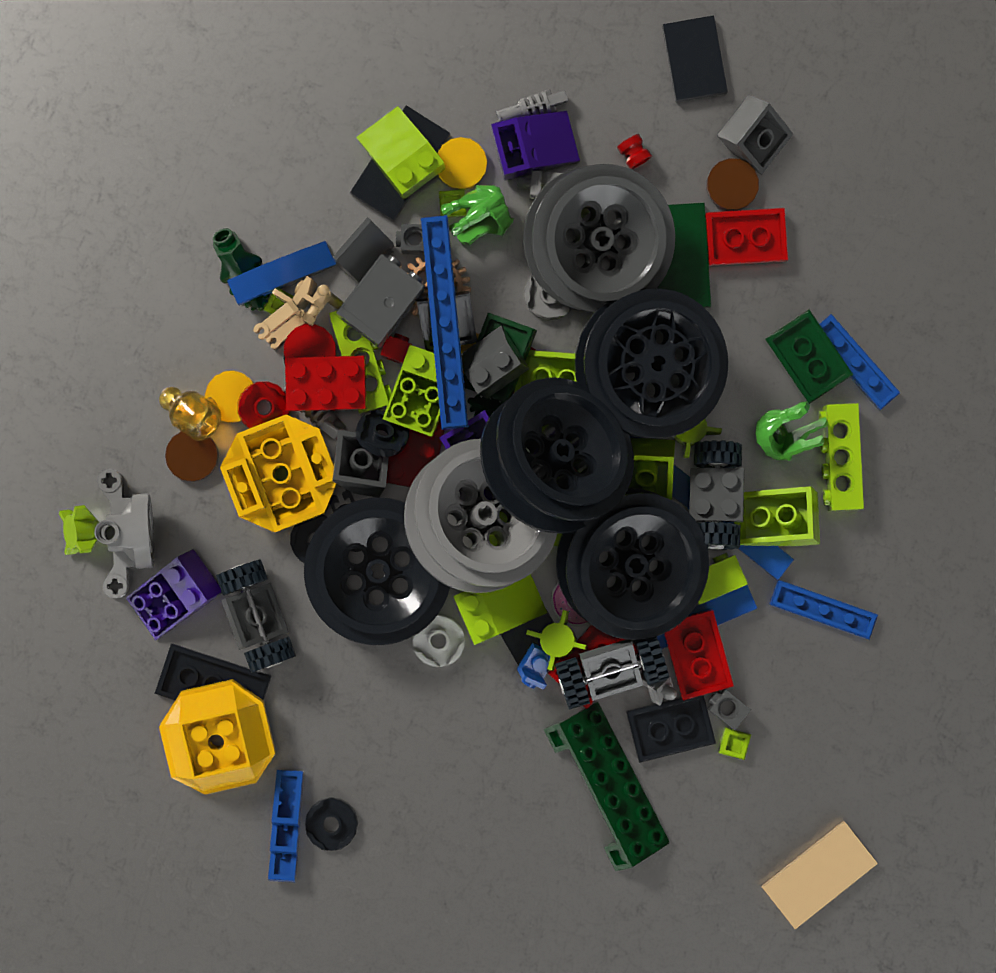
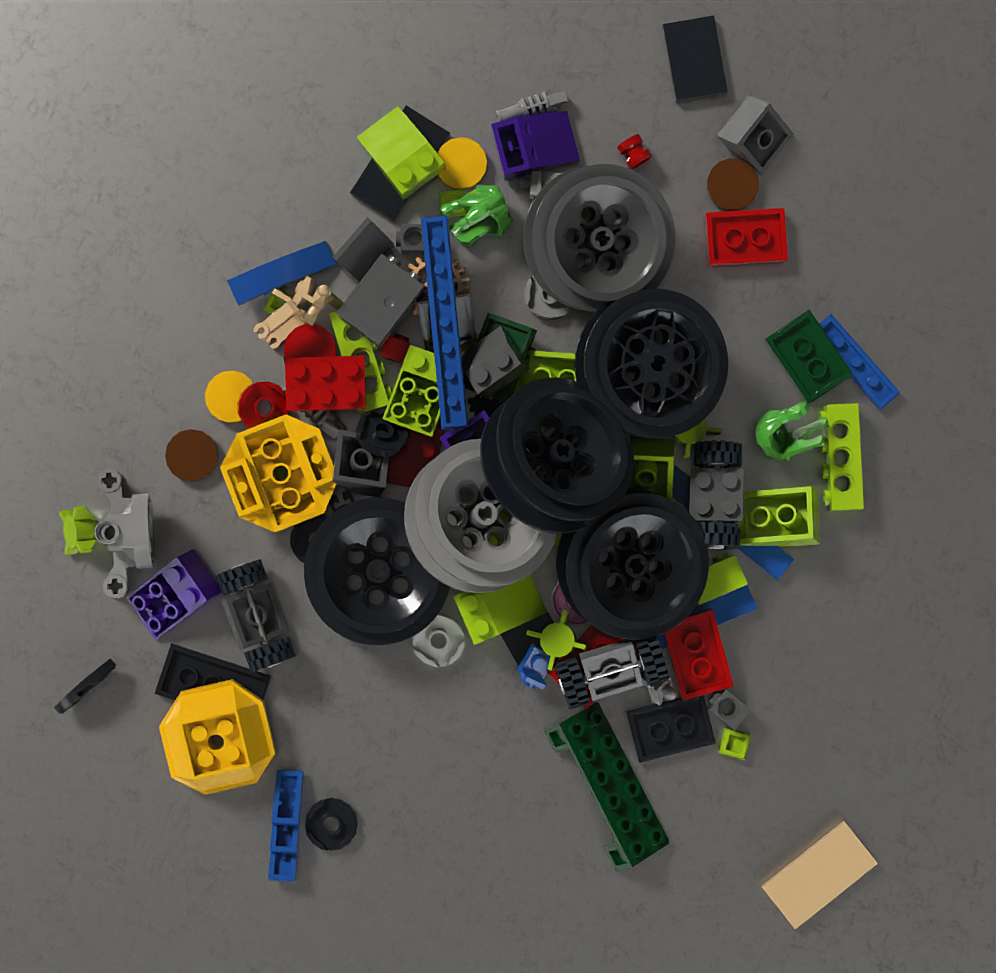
(85, 686): none -> black tile
(191, 412): clear yellow piece -> none
(236, 262): dark green plant -> none
(689, 264): dark green tile -> none
(823, 609): blue tile -> none

